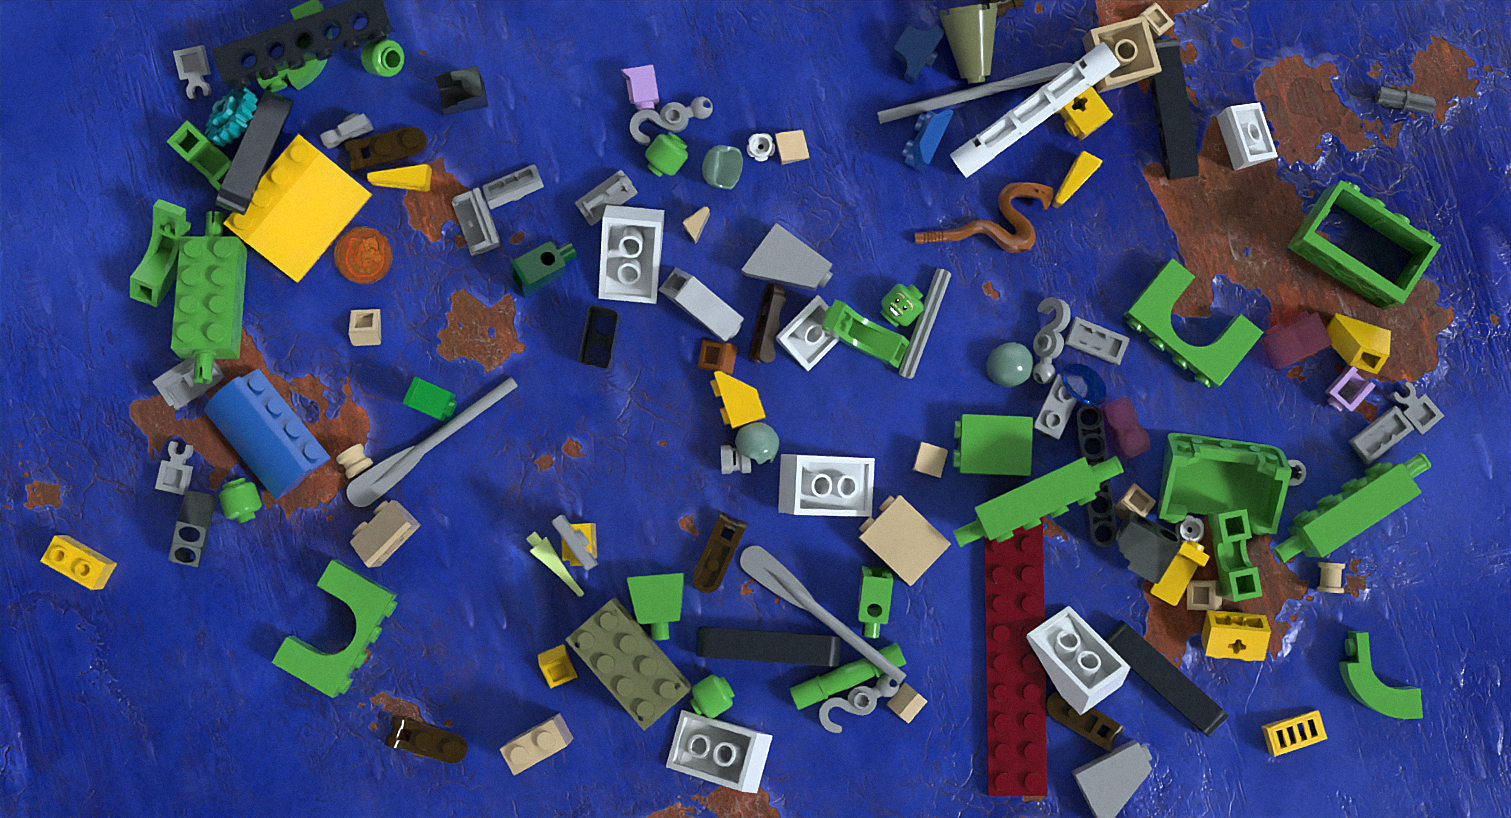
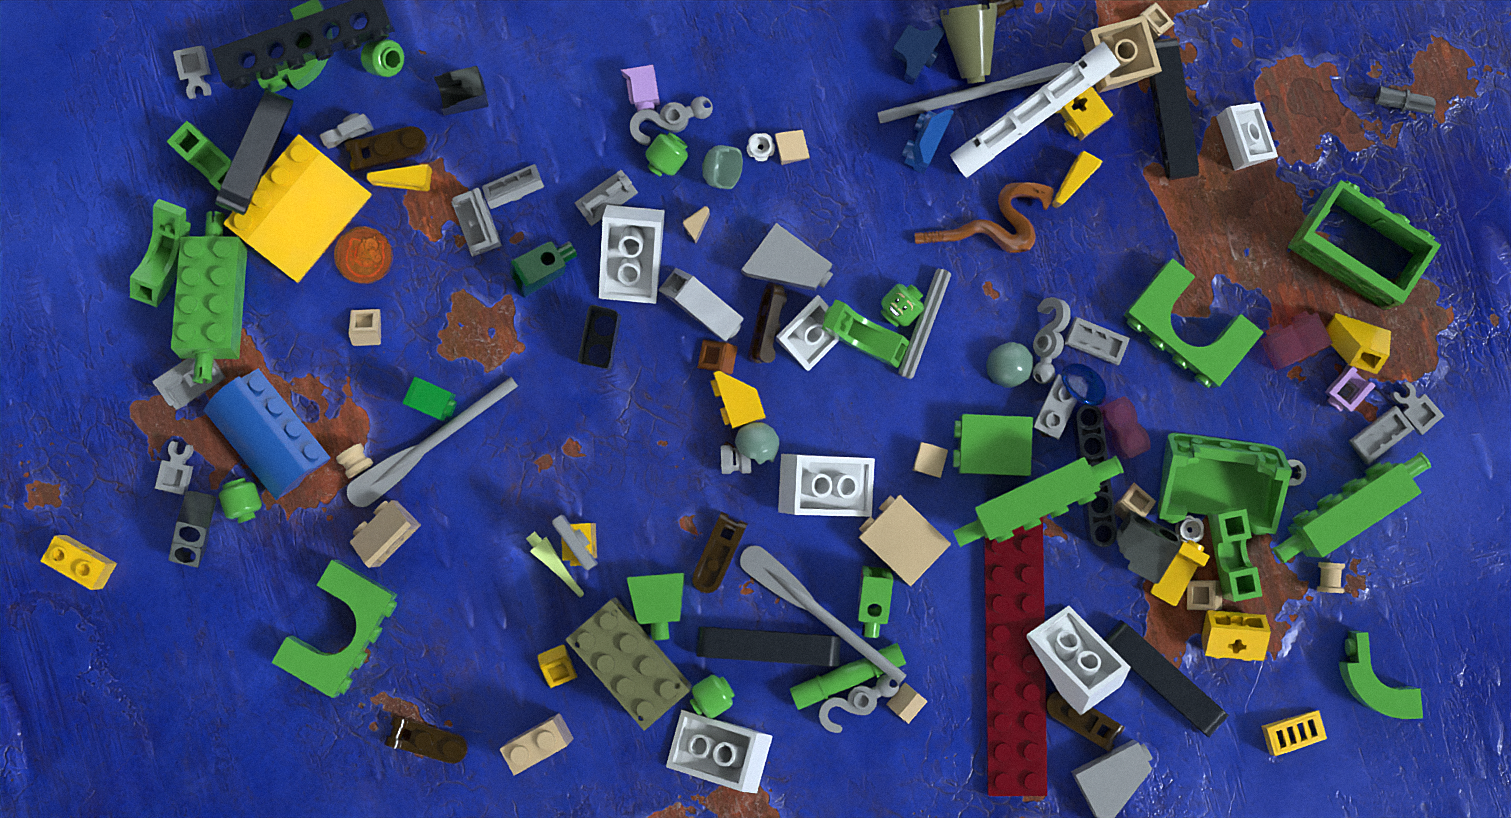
(231, 116): teal gear -> none

